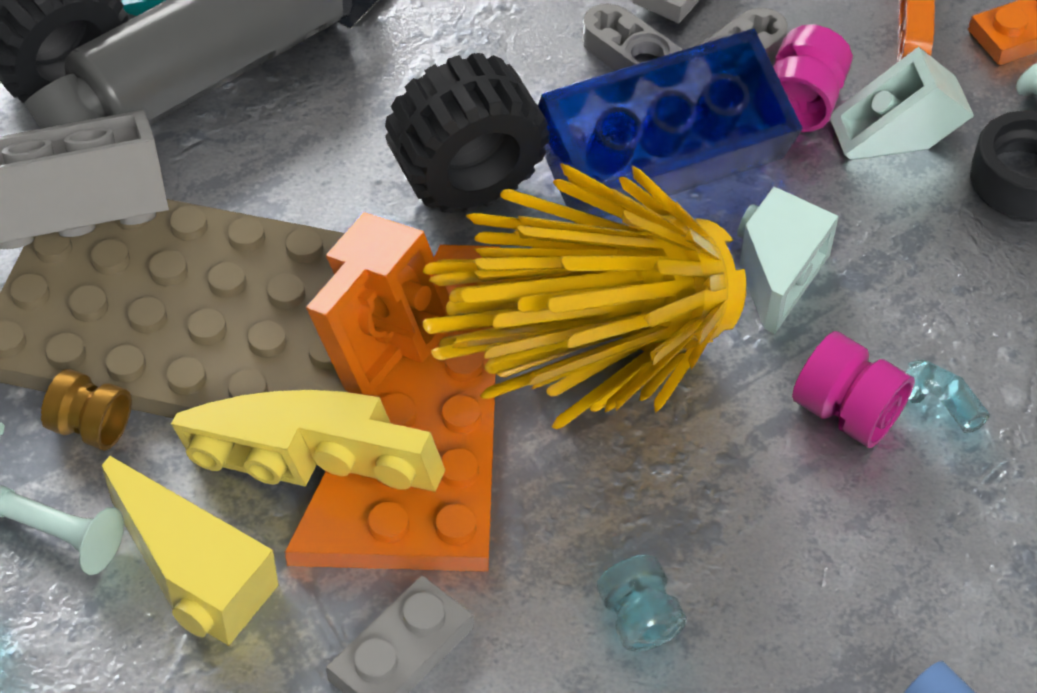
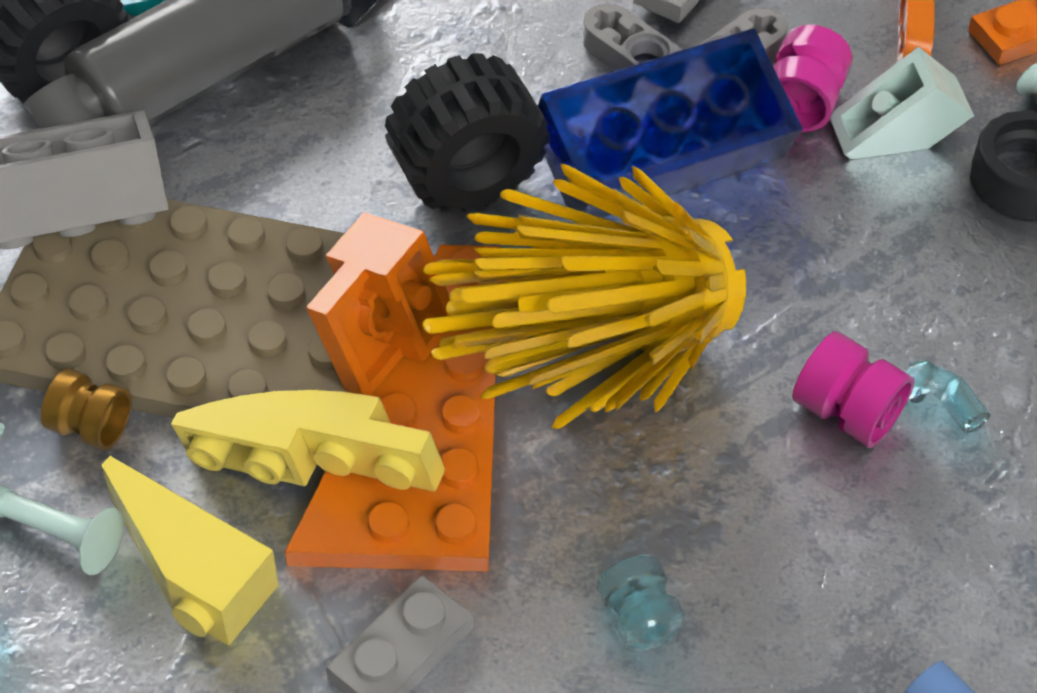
(783, 252): light aqua slope -> none

